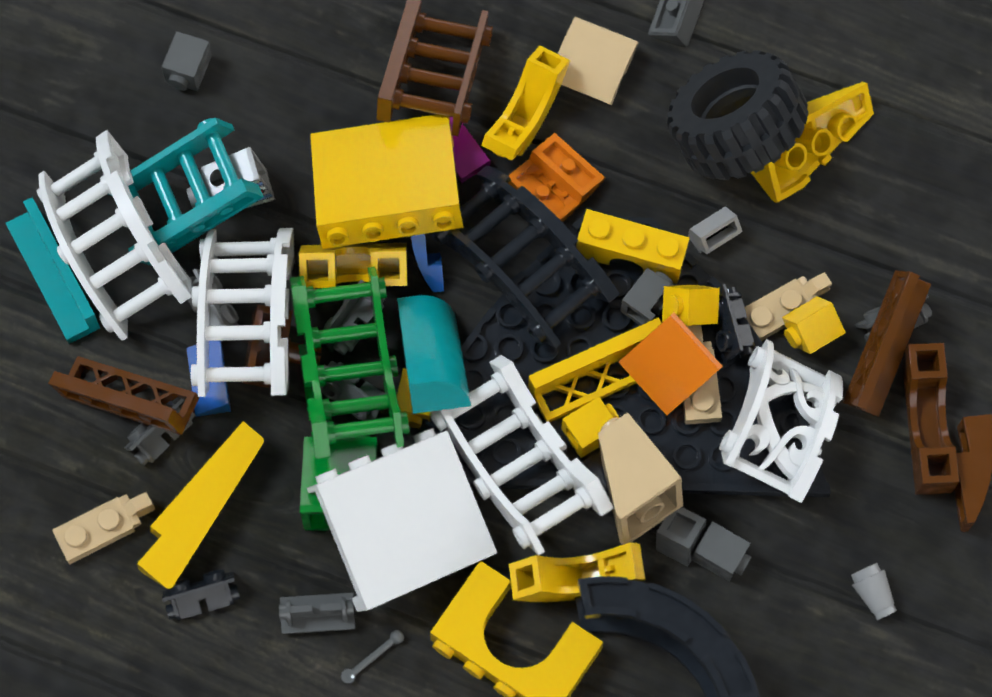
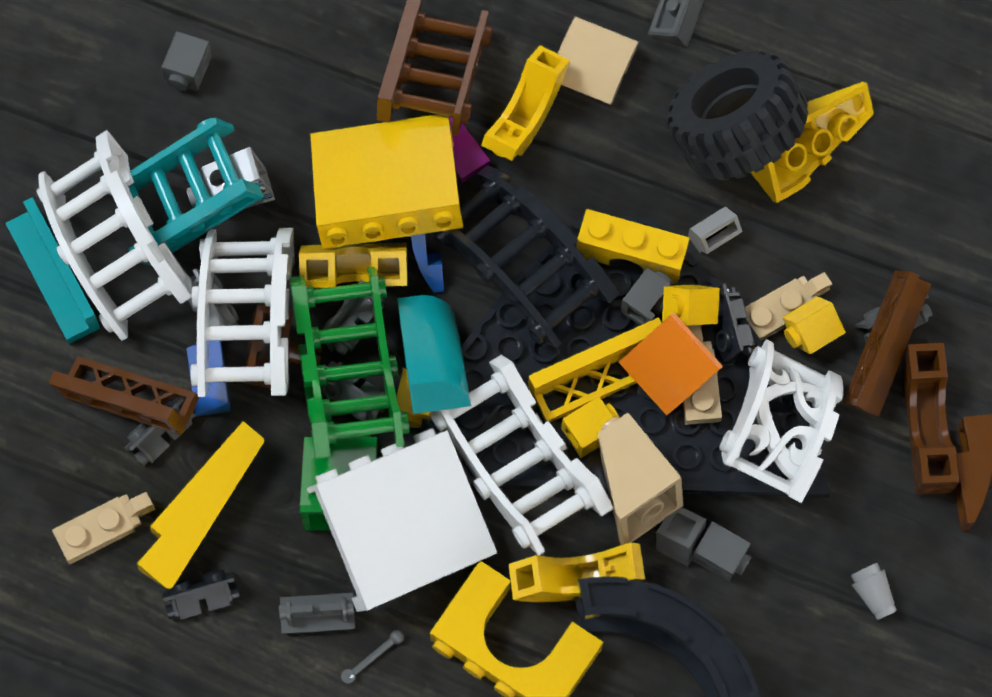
(557, 177): orange slope -> none

